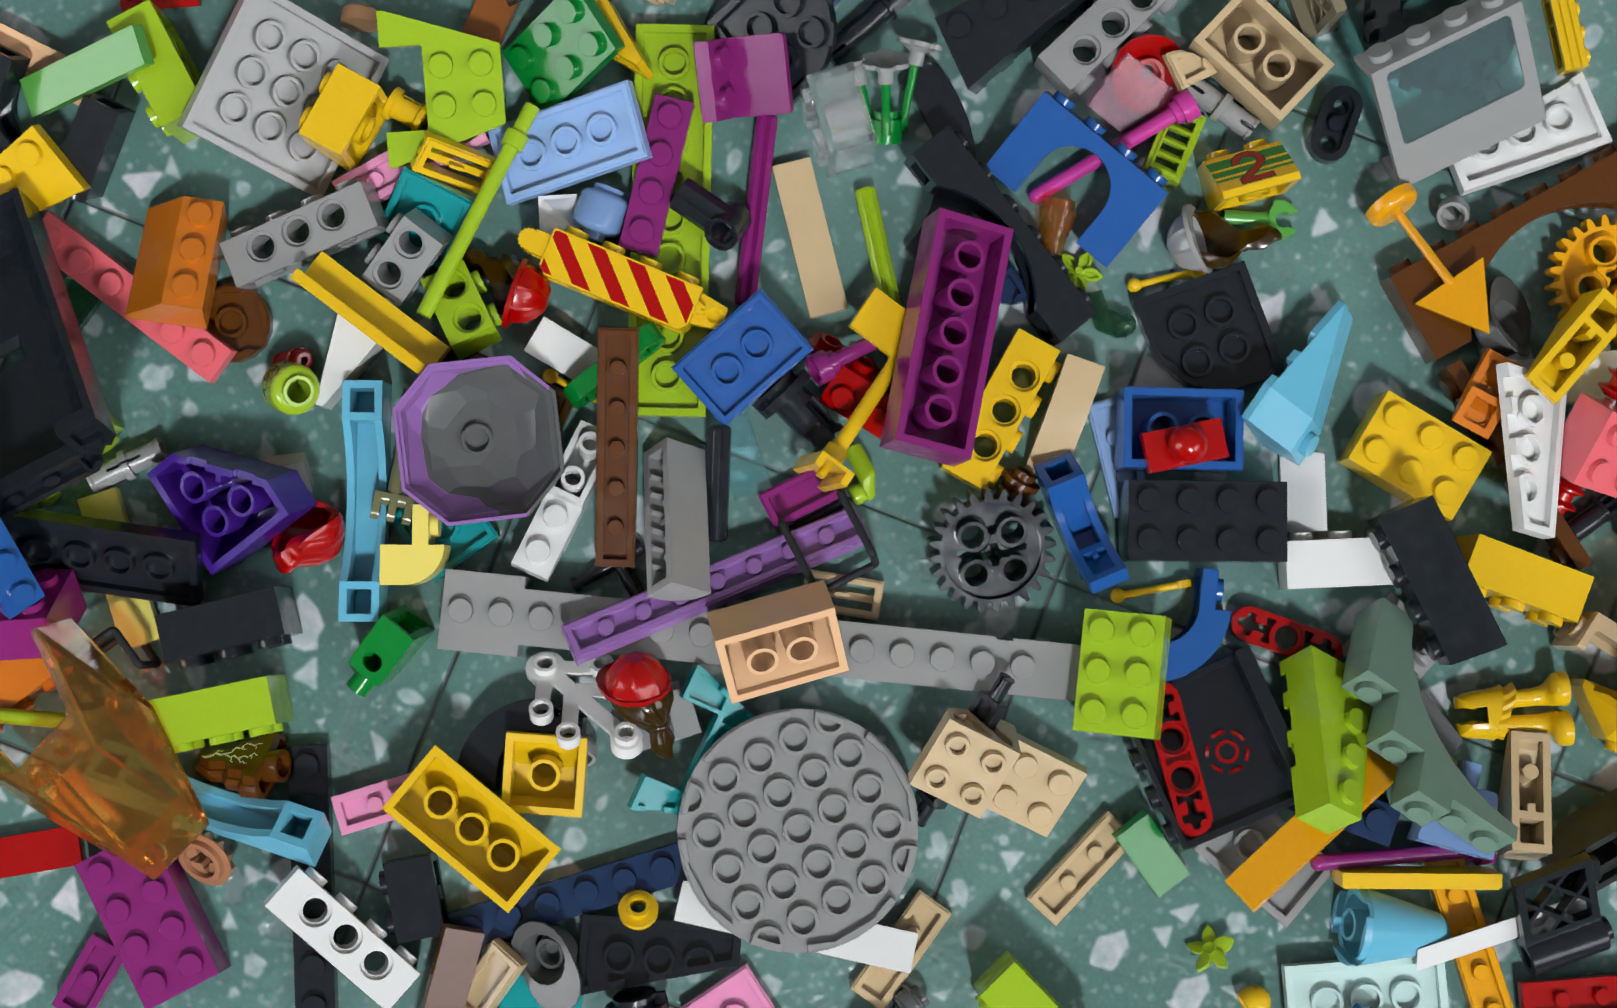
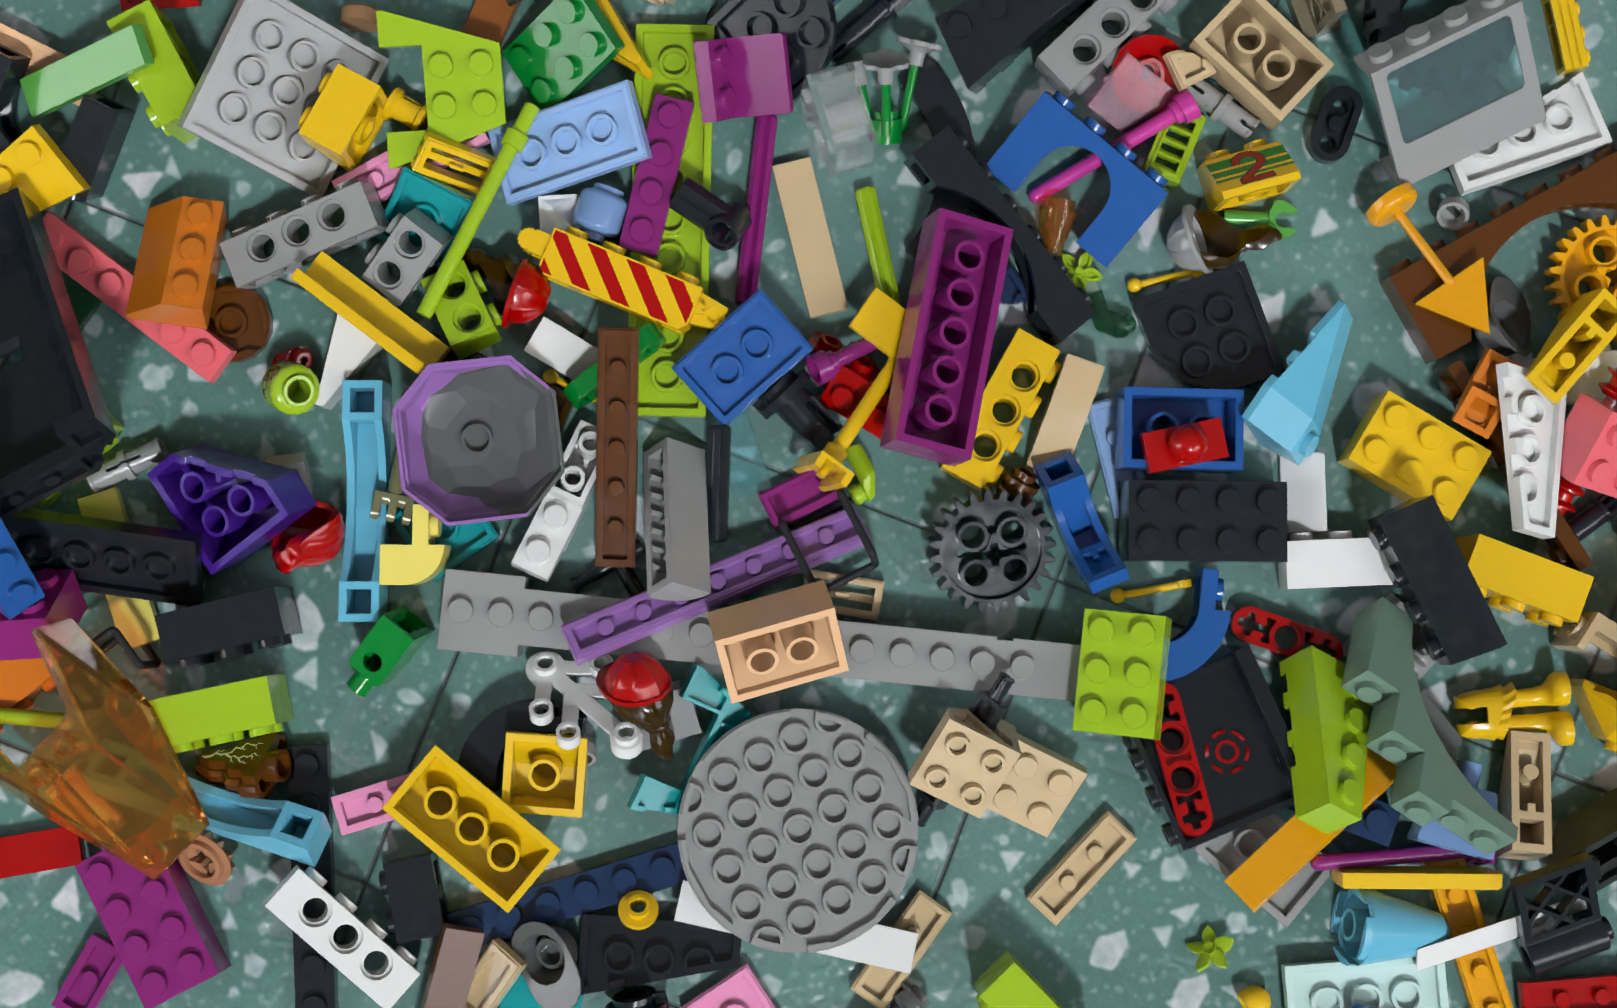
(1150, 853): tile -> none

